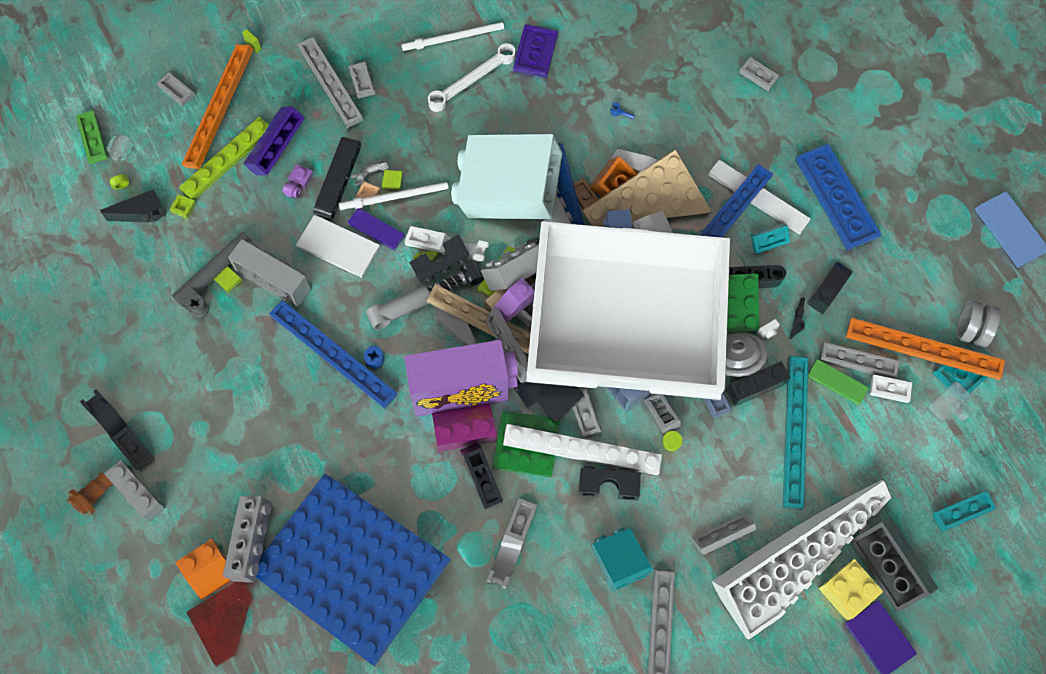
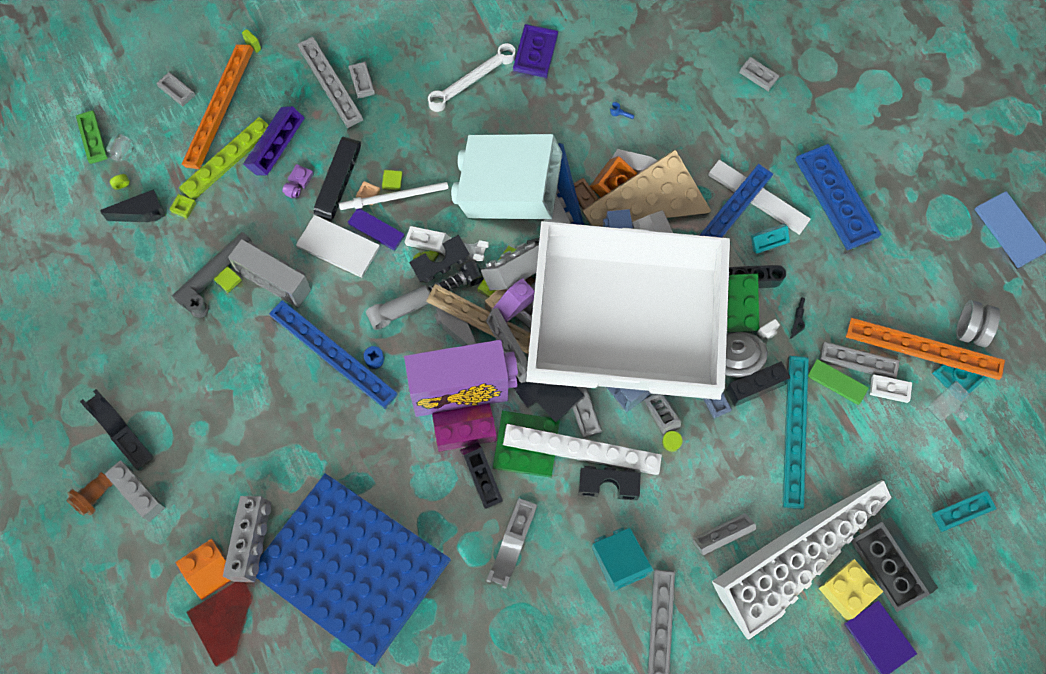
(380, 165): light grey arm -> none
(420, 43): white bar -> none
(830, 288): black slope -> none

